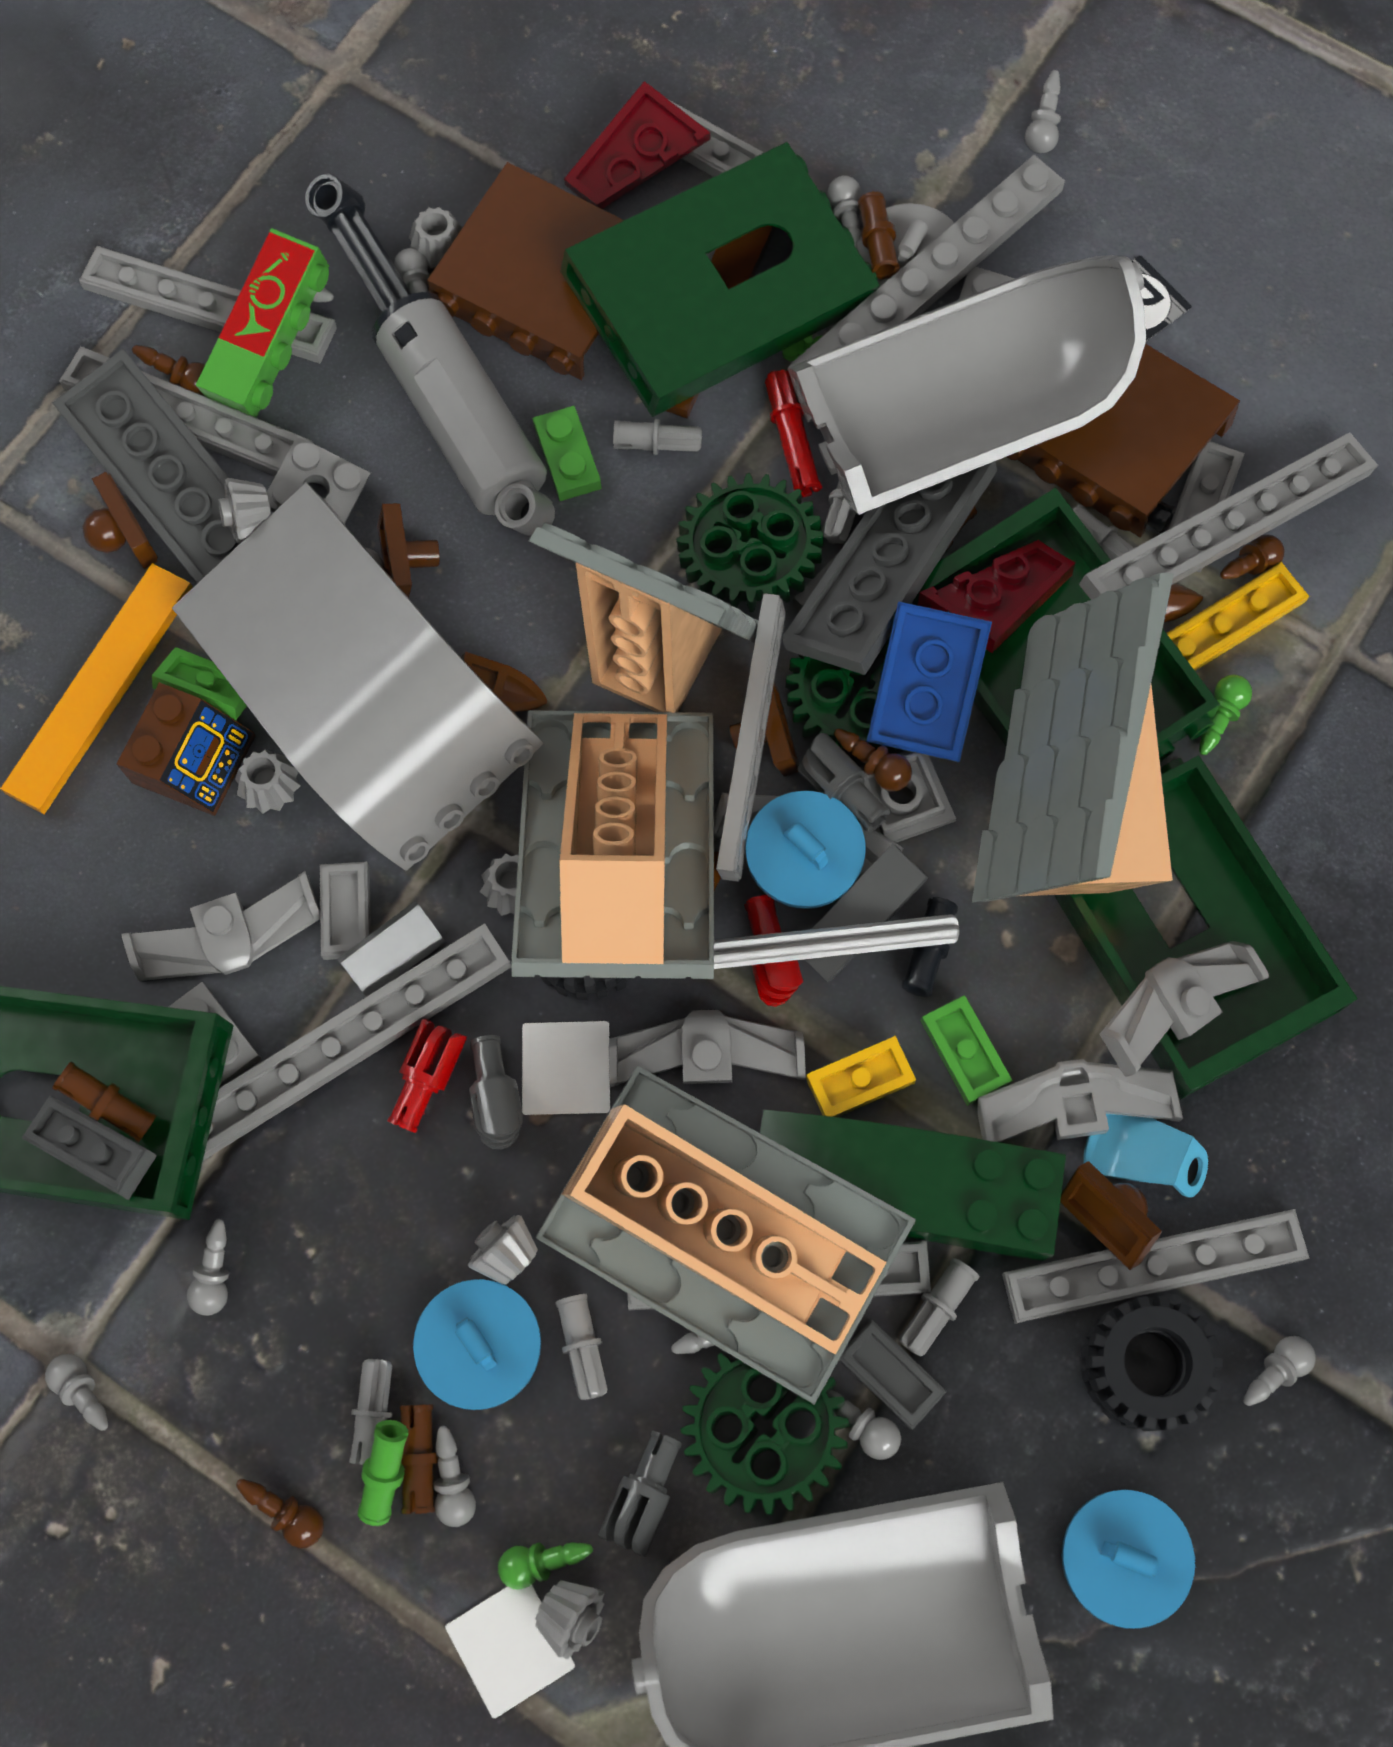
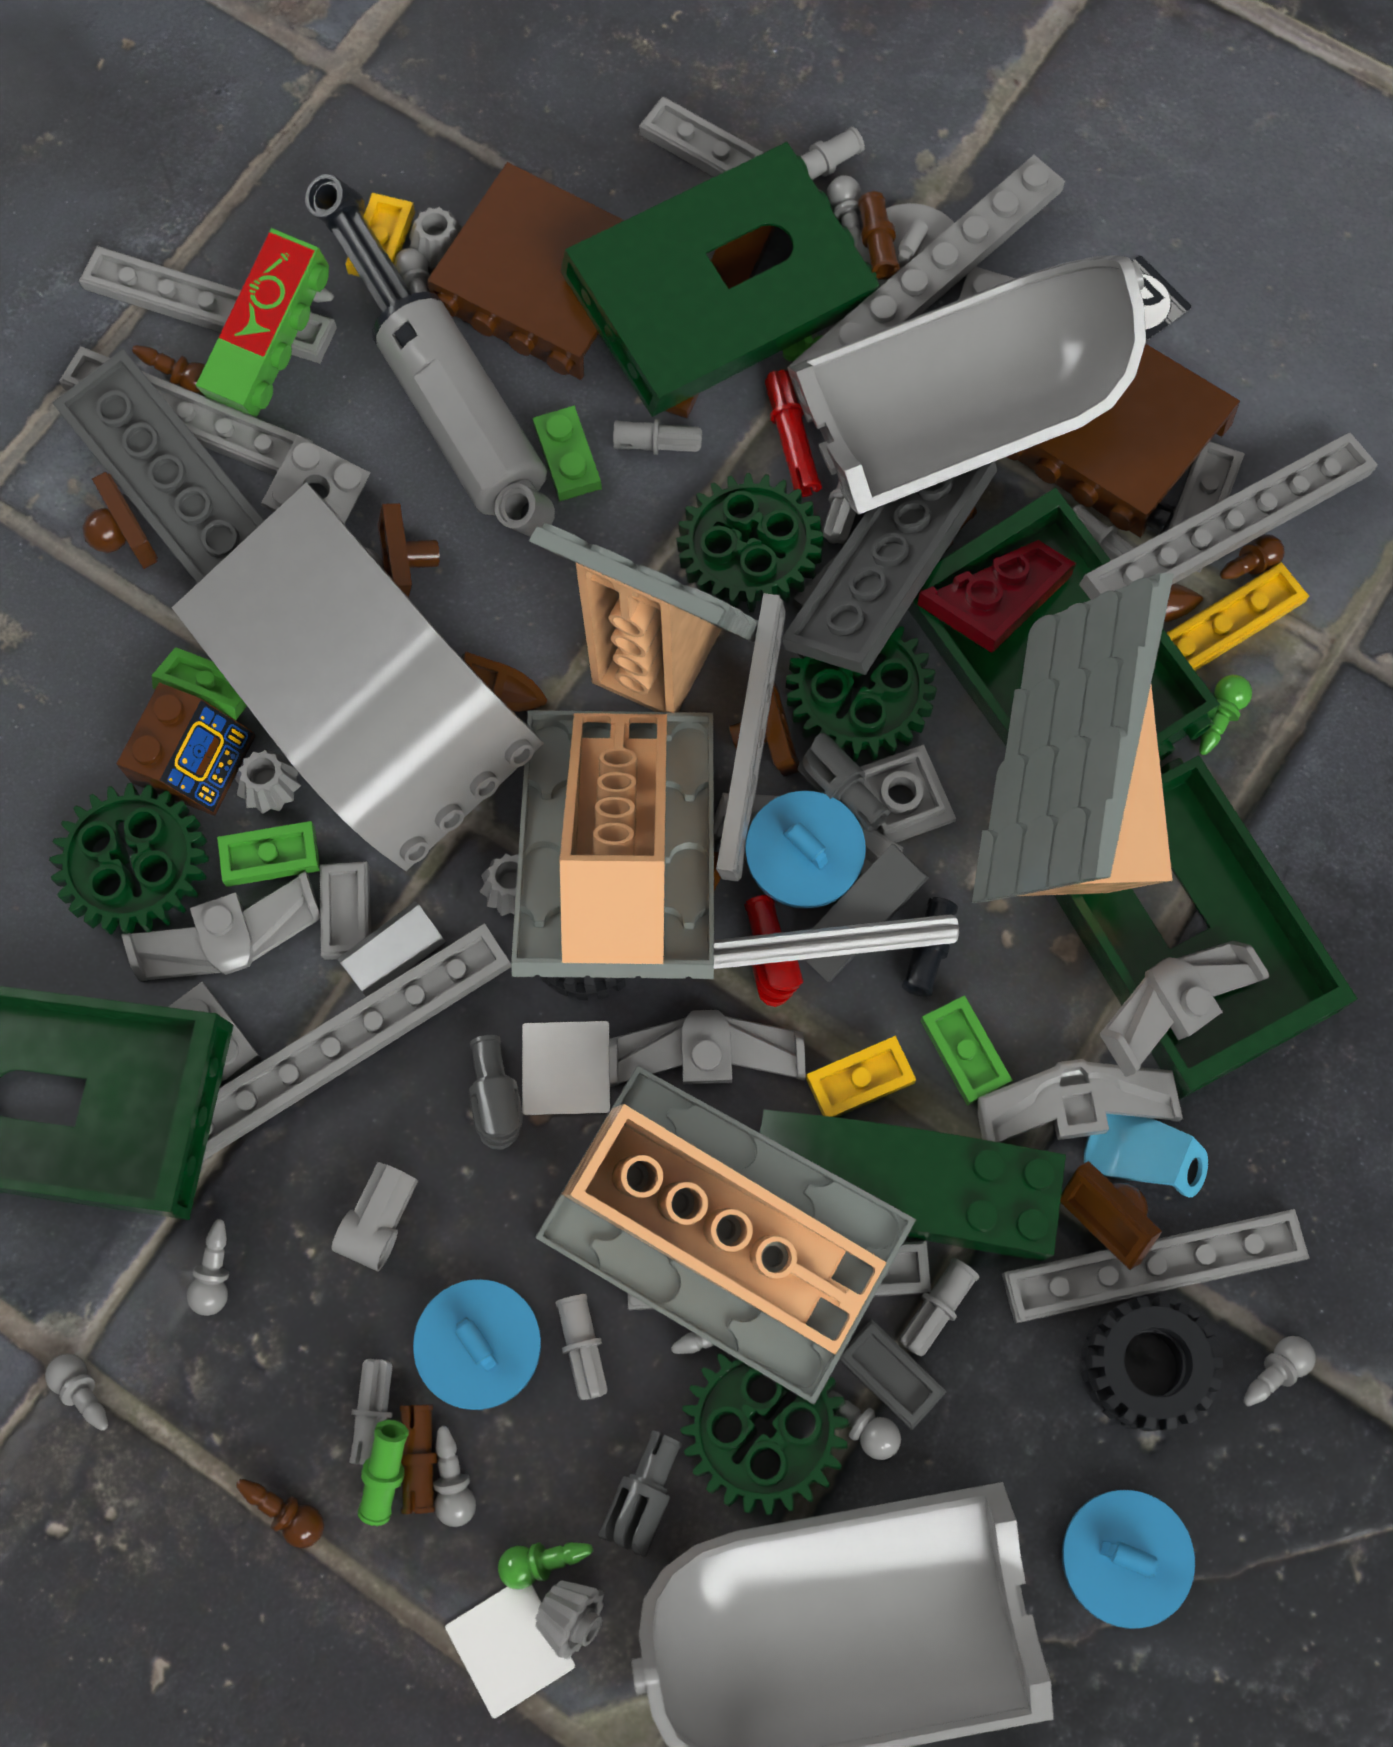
(88, 872): none -> dark green gear
(89, 1147): dark grey tile -> none
(96, 690): light orange tile -> none
(104, 1101): reddish brown pin -> none
(243, 507): light grey piece -> none
(268, 853): none -> bright green plate
(370, 1229): none -> light grey piece
(390, 222): none -> yellow plate
(425, 1071): red arm -> none
(503, 1250): light grey piece -> none
(634, 147): dark red wing -> none
(825, 156): none -> light grey pin
(890, 770): reddish brown bar -> none
(928, 681): blue tile -> none
(1042, 132): light grey bar -> none

